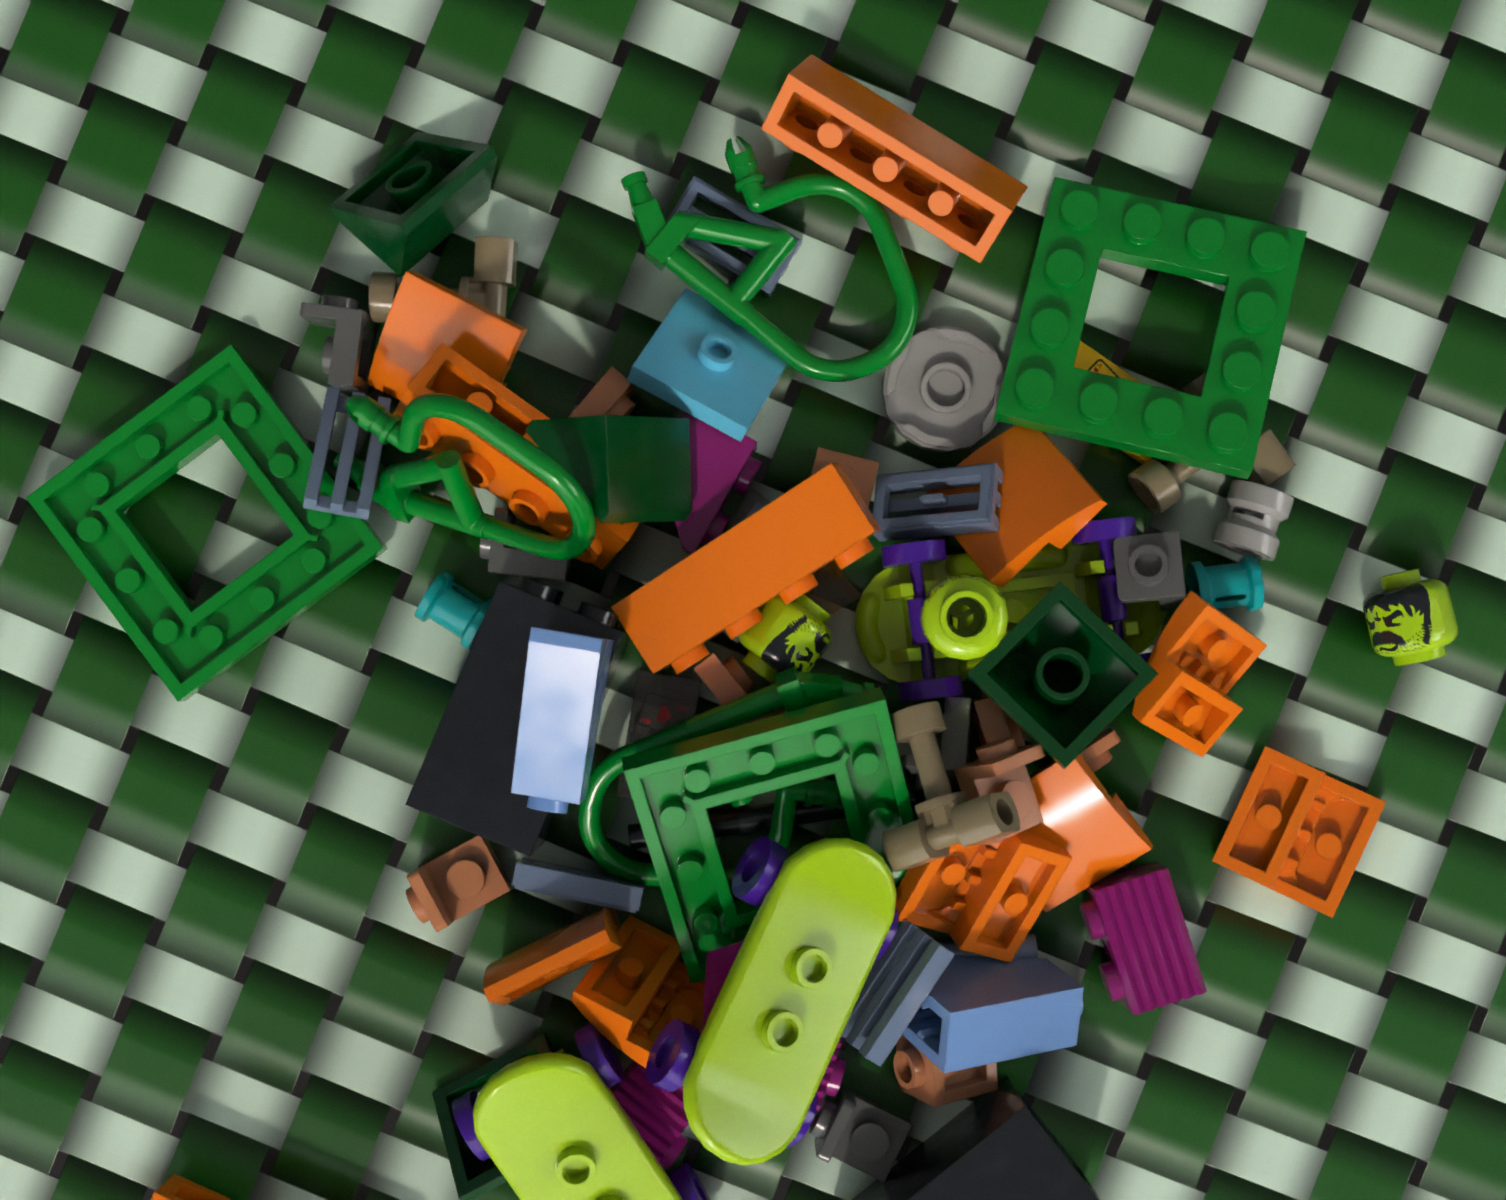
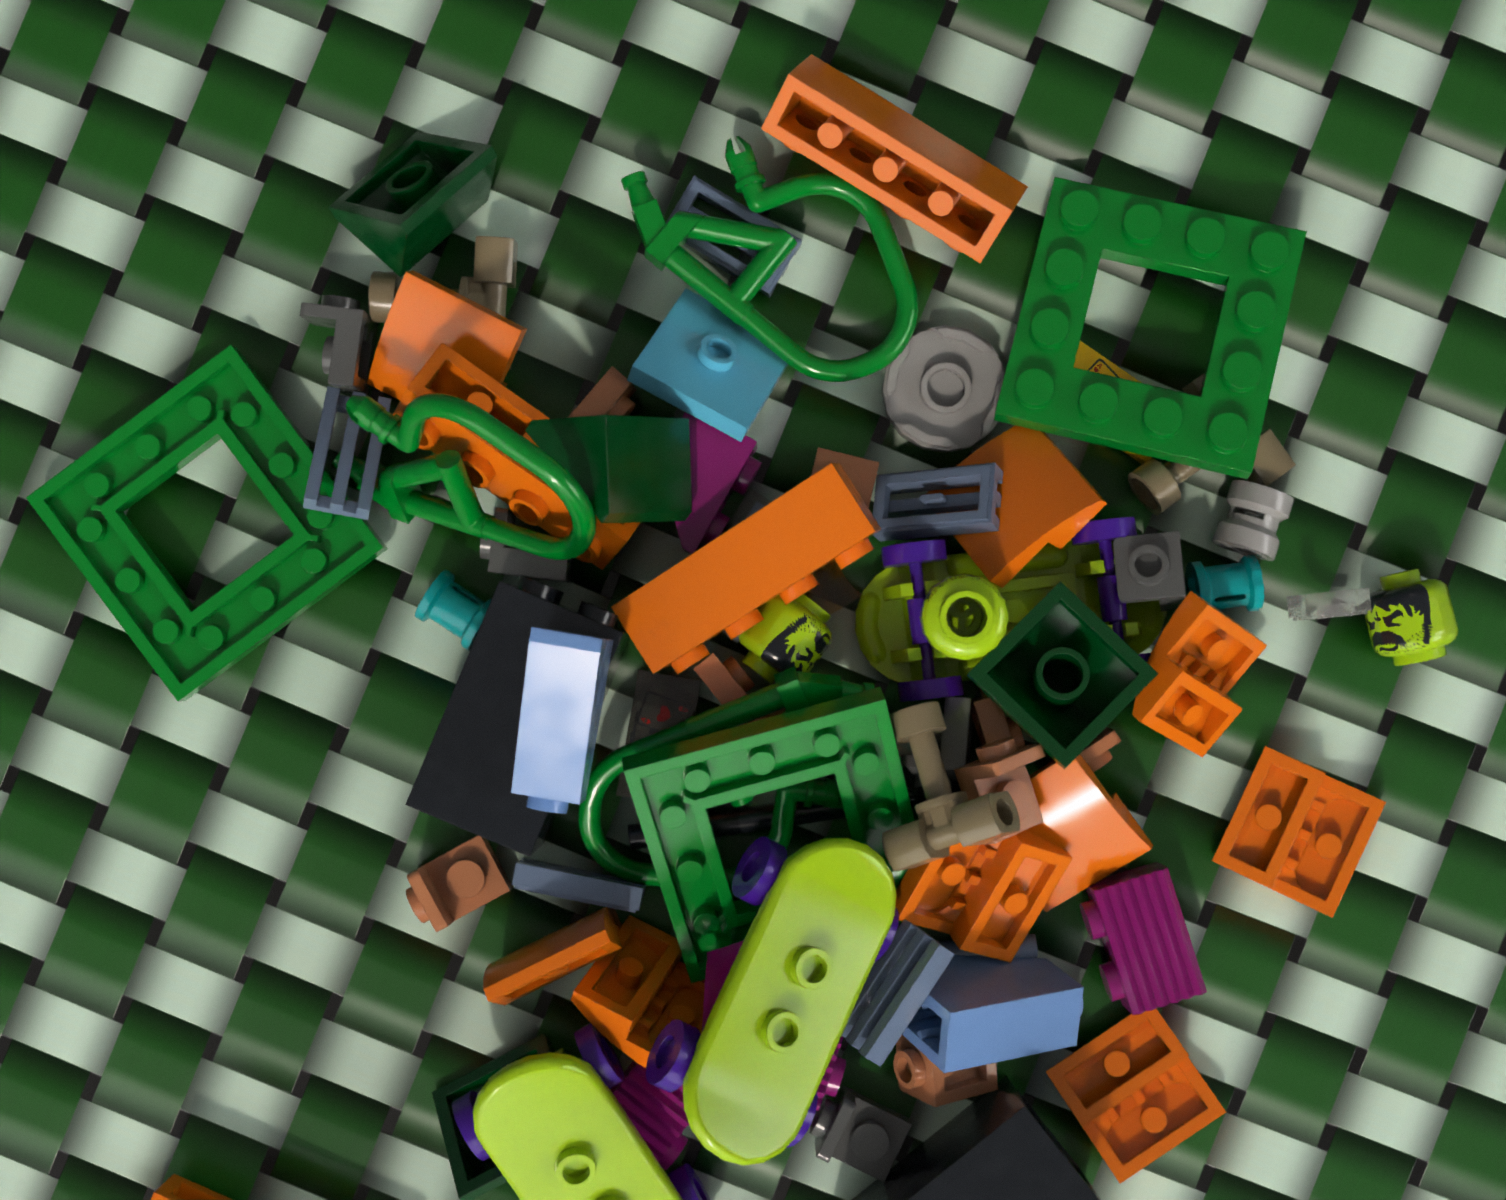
(1135, 1092): none -> orange slope
(1329, 604): none -> clear tile

